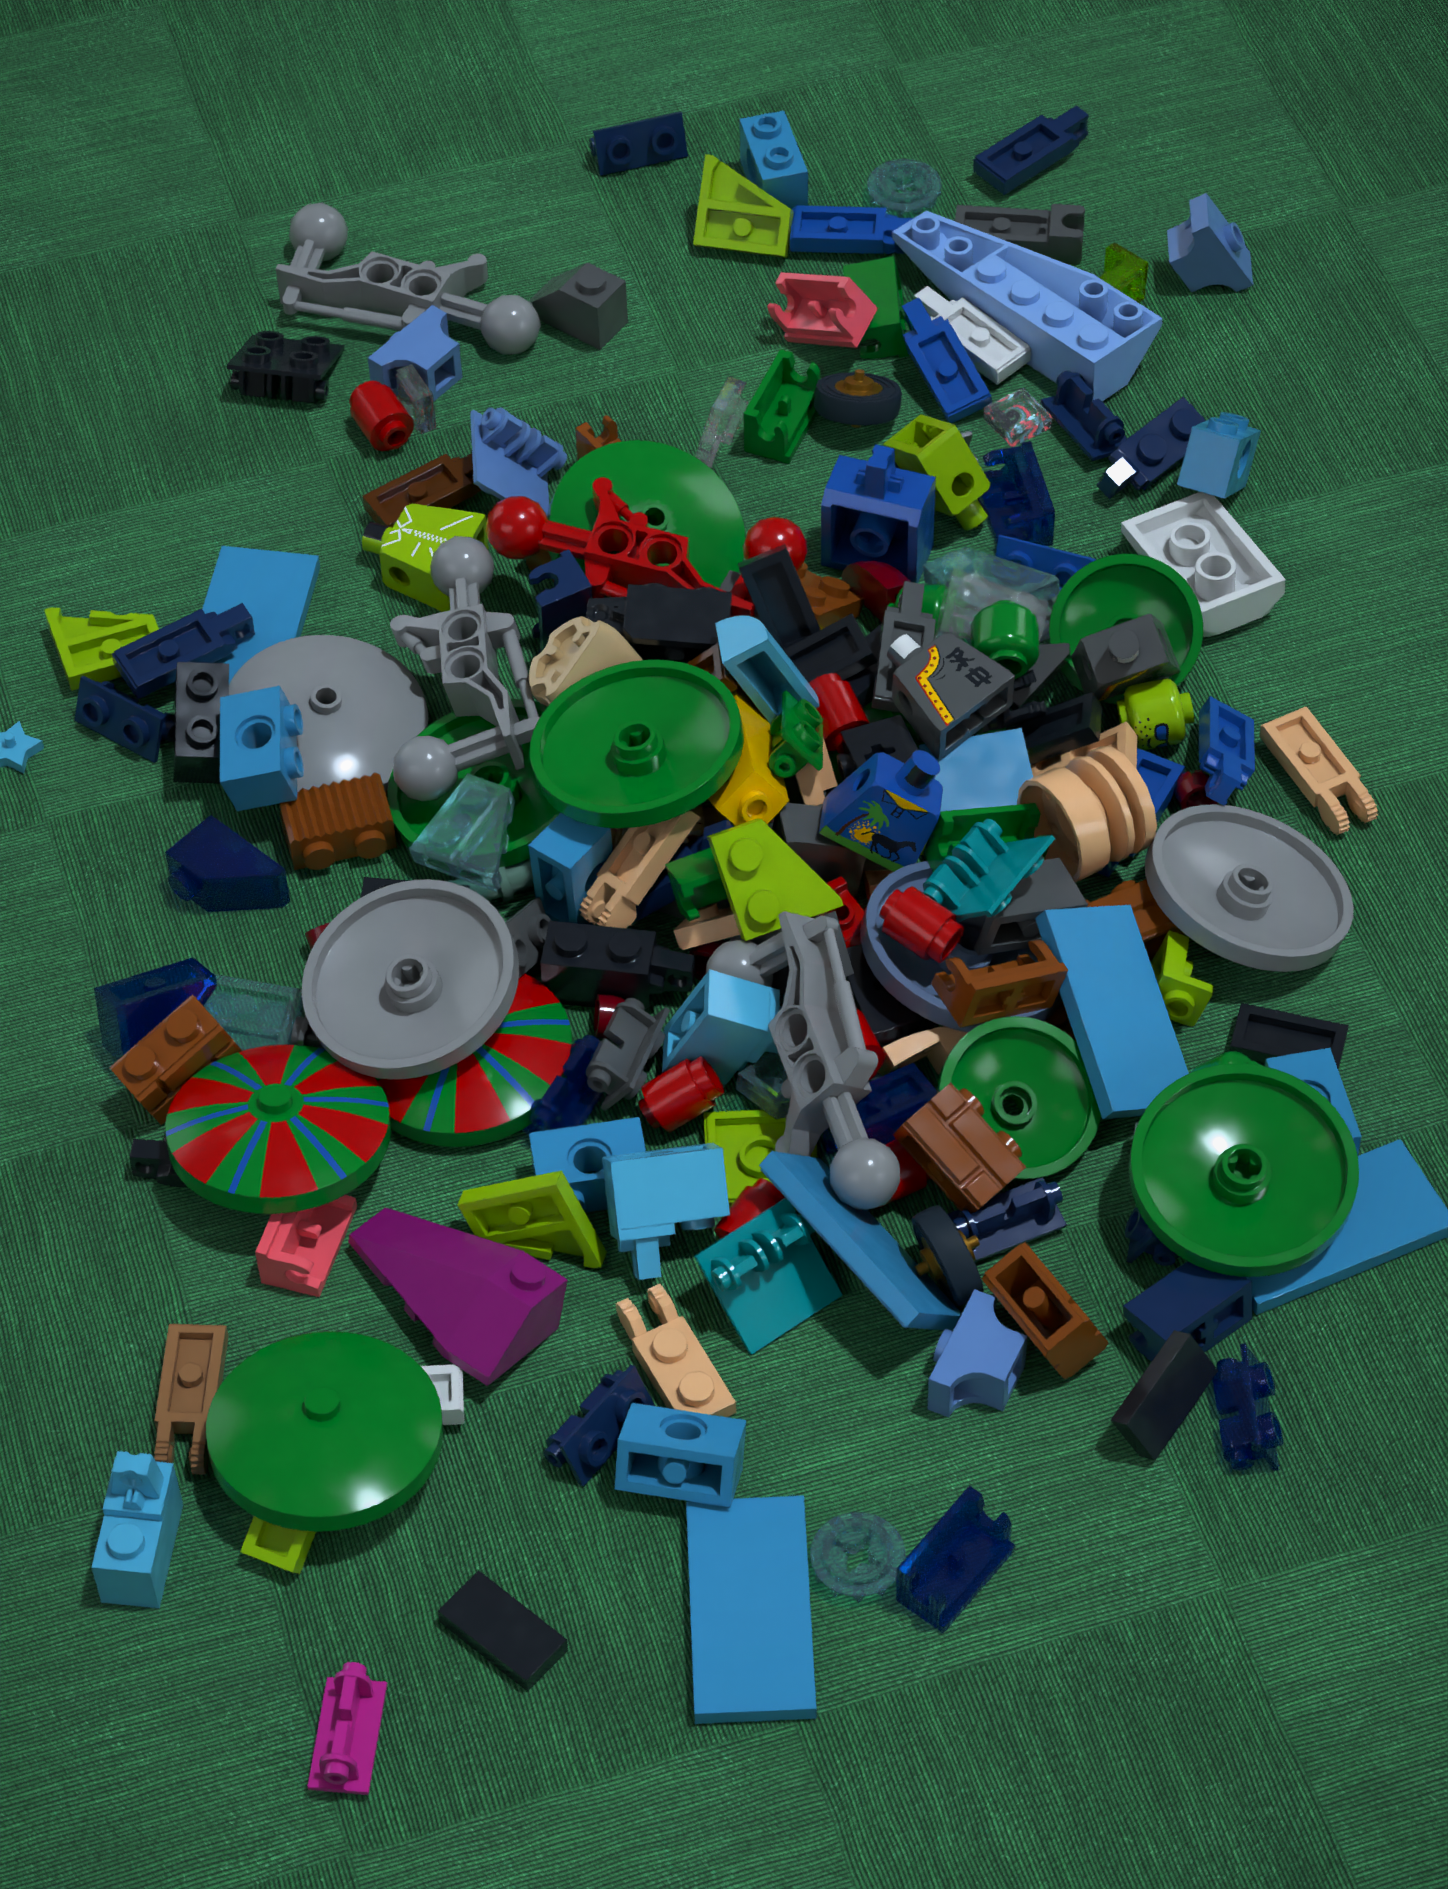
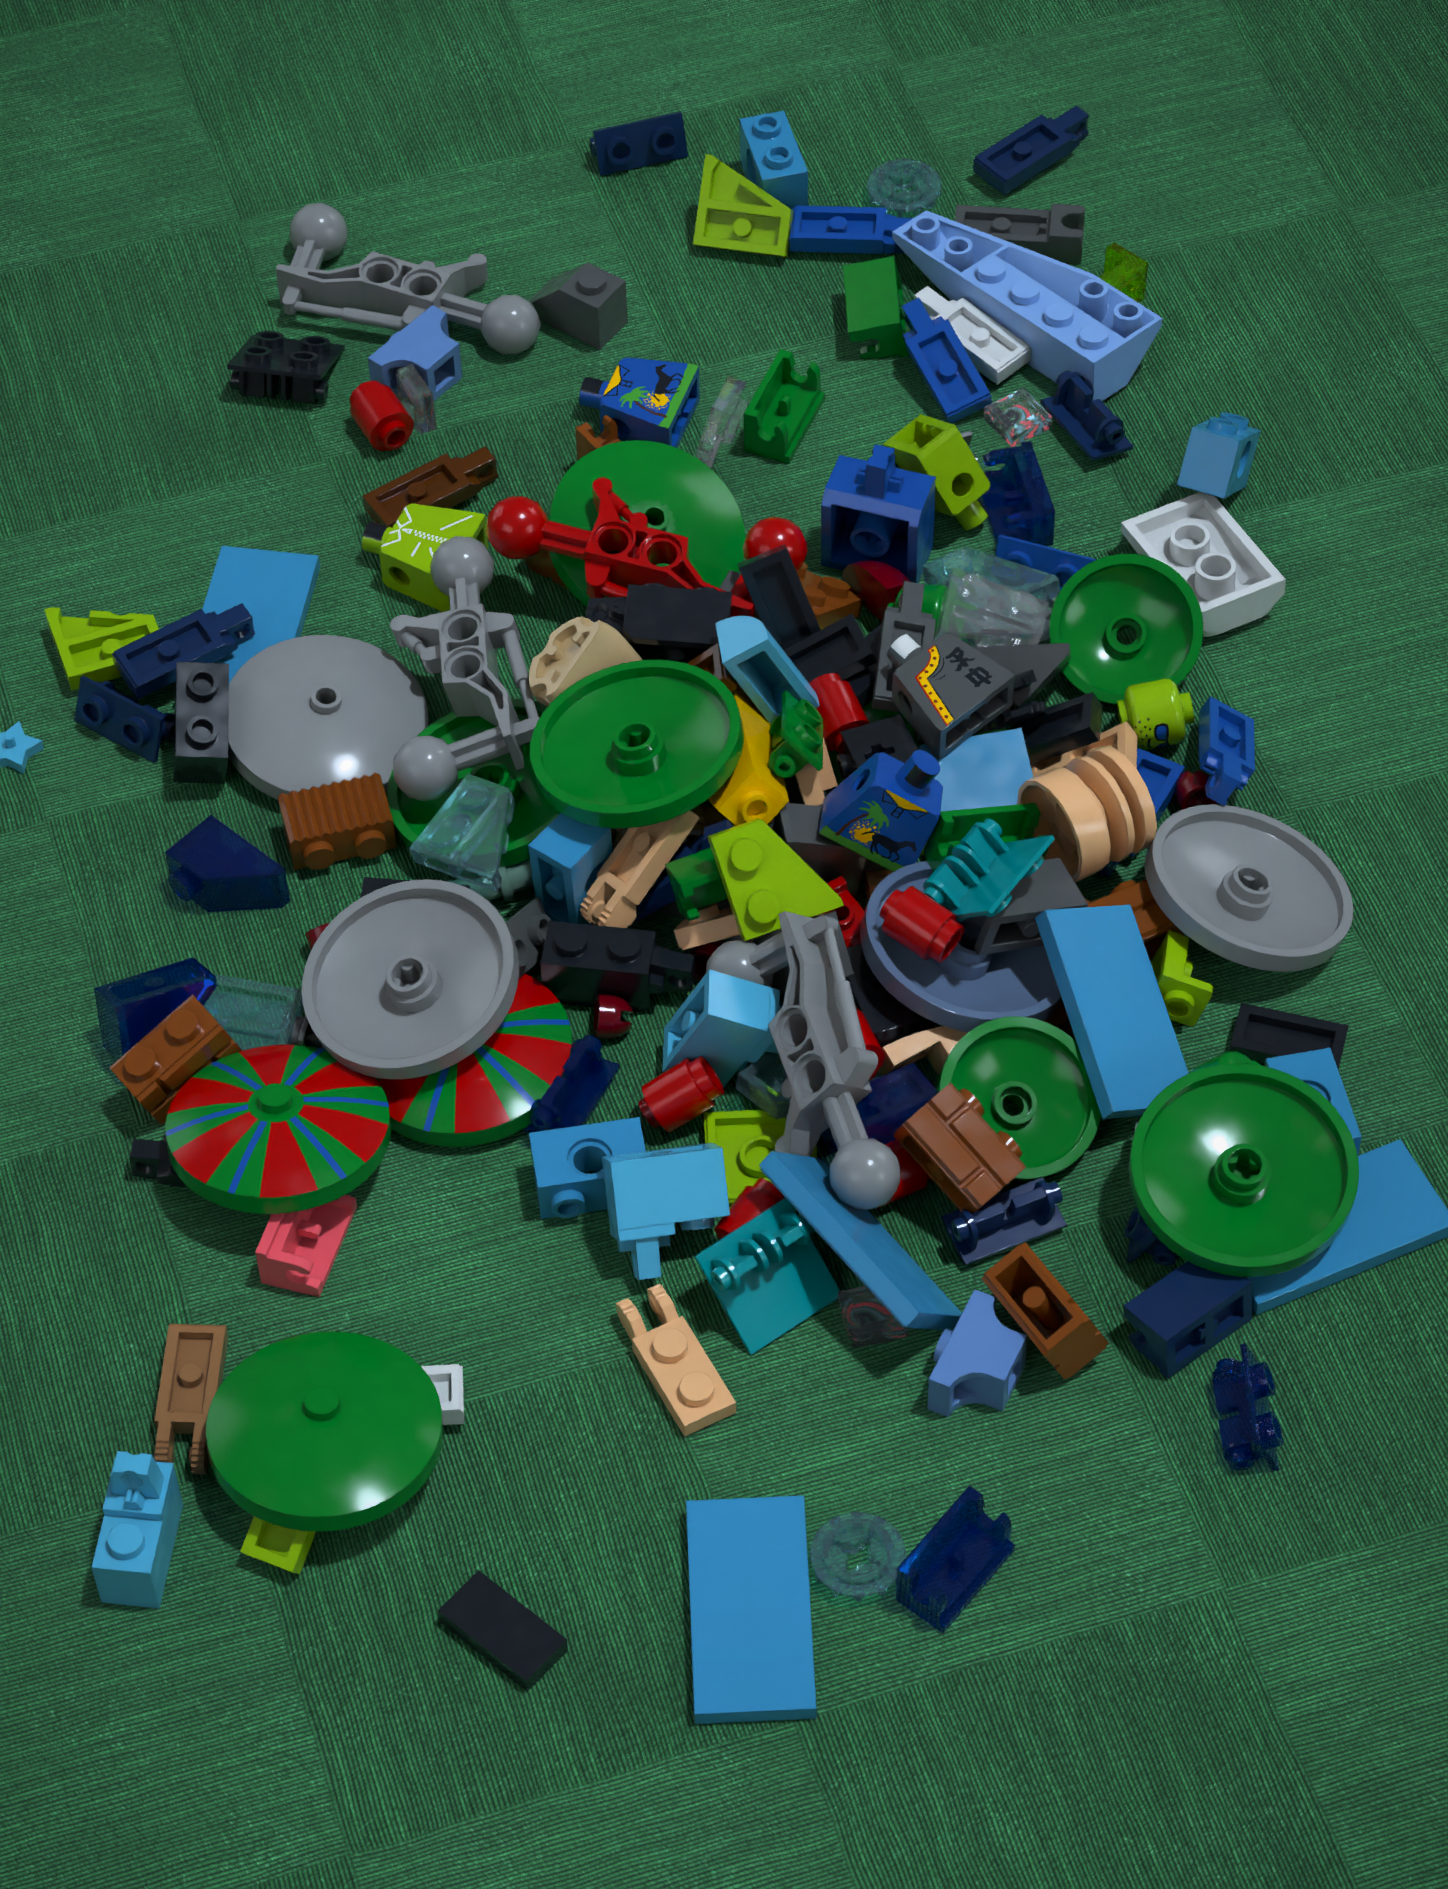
(260, 748): dark azure brick -> none
(347, 1732): dark pink hinge -> none
(471, 1293): magenta wedge -> none
(512, 457): medium blue hinge -> none
(533, 1216): lime wing -> none
(565, 600): dark blue hinge -> none
(593, 1439): dark blue hinge -> none
(621, 1069): dark grey hinge -> none
(646, 399): none -> blue torso
(680, 1454): dark azure brick -> none
(822, 310): coral hinge -> none
(857, 398): black wheel -> none
(867, 1318): none -> clear tile
(946, 1254): black wheel -> none
(1001, 988): dark orange hinge -> none
(1007, 635): green head -> none
(1124, 656): dark grey torso -> none
(1151, 450): dark blue hinge -> none
(1164, 1395): black tile -> none
(1209, 249): medium blue brick -> none
(1318, 768): light nougat hinge -> none

